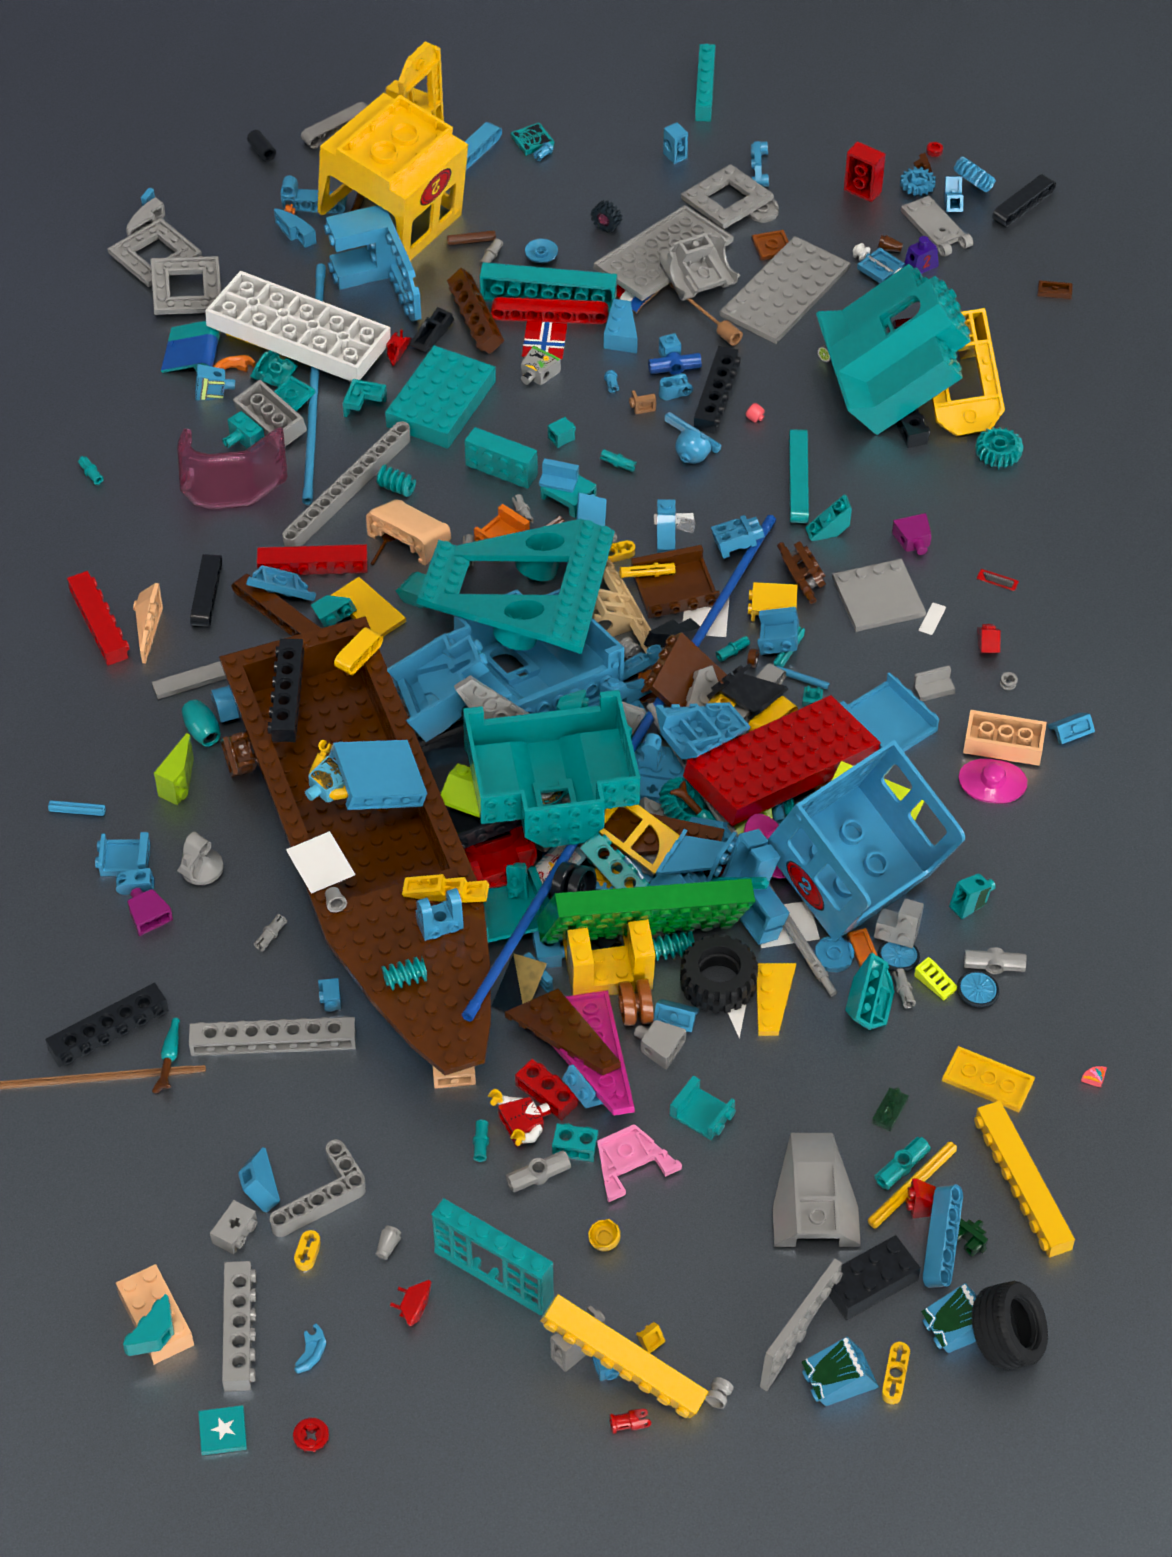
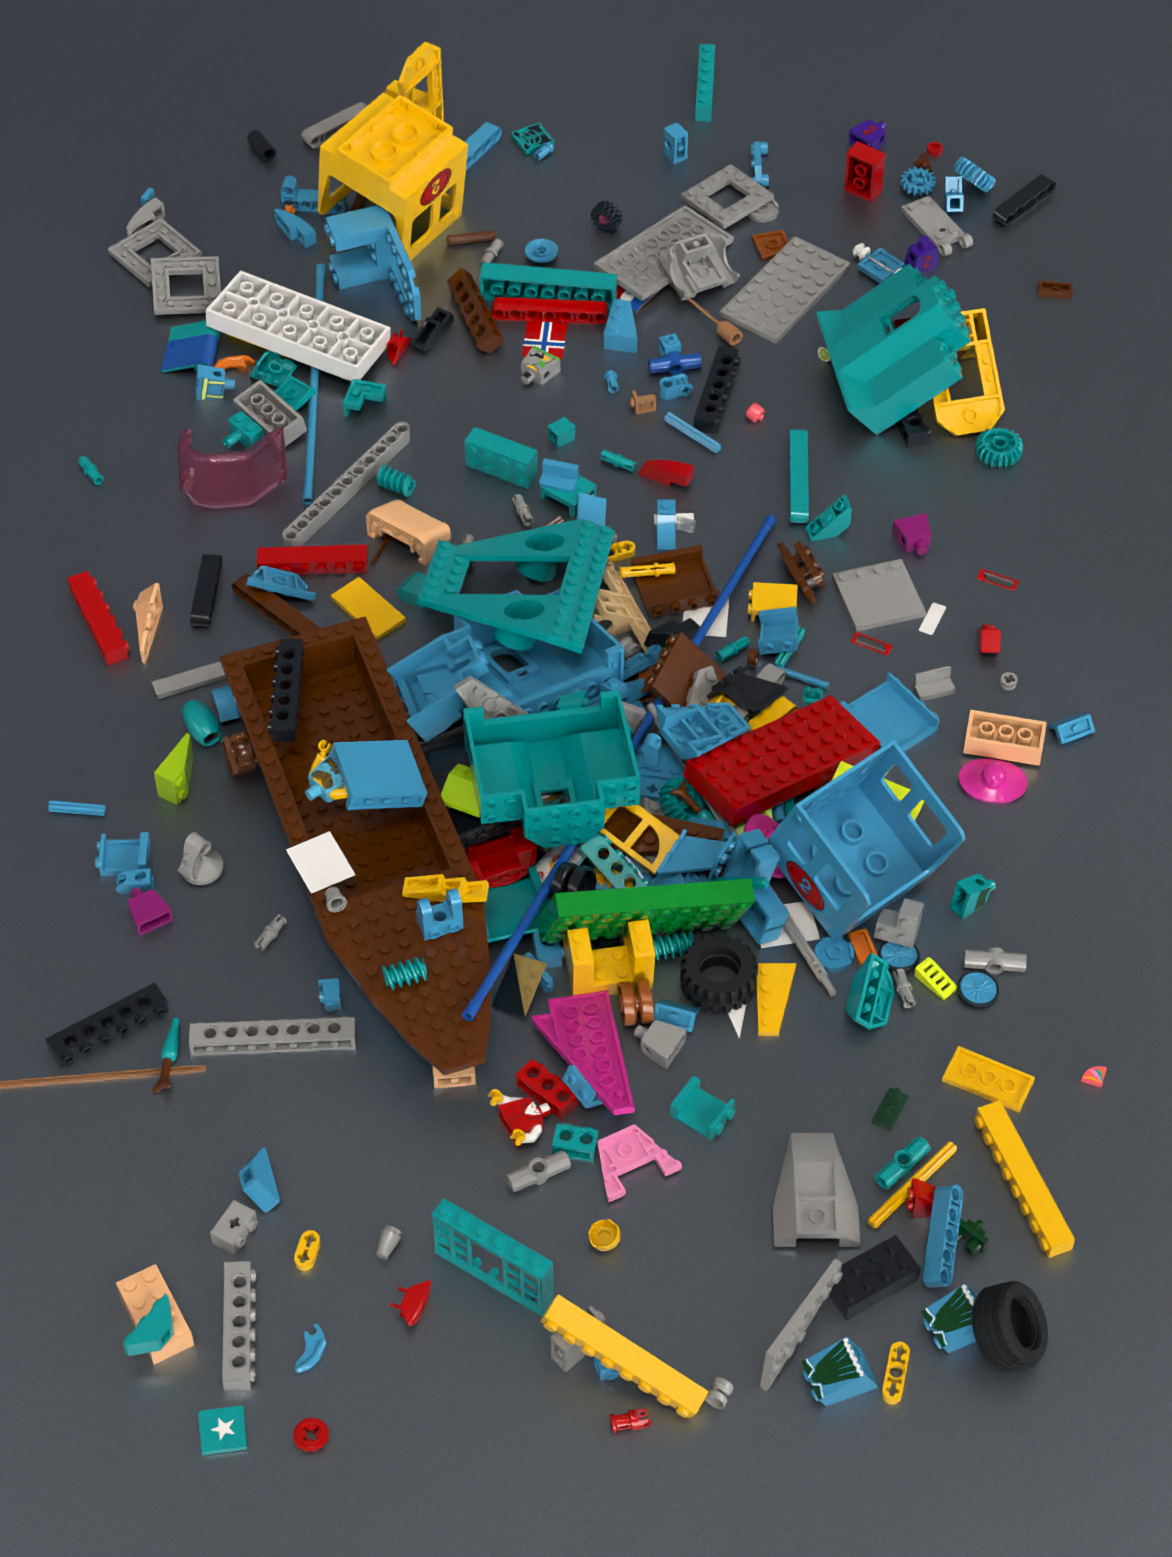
(324, 1194): light grey beam -> none
(333, 609): teal slope -> none
(358, 651): yellow beam -> none
(441, 396): teal brick -> none
(481, 1140): teal pin -> none
(503, 524): orange panel -> none
(517, 881): teal hips -> none
(563, 1027): reddish brown wing -> none
(651, 1337): yellow tile -> none
(668, 472): none -> red slope
(692, 447): dark azure cylinder -> none
(737, 534): dark azure hips -> none
(868, 134): none -> dark purple torso
(871, 643): none -> sticker
(889, 244): reddish brown cone -> none

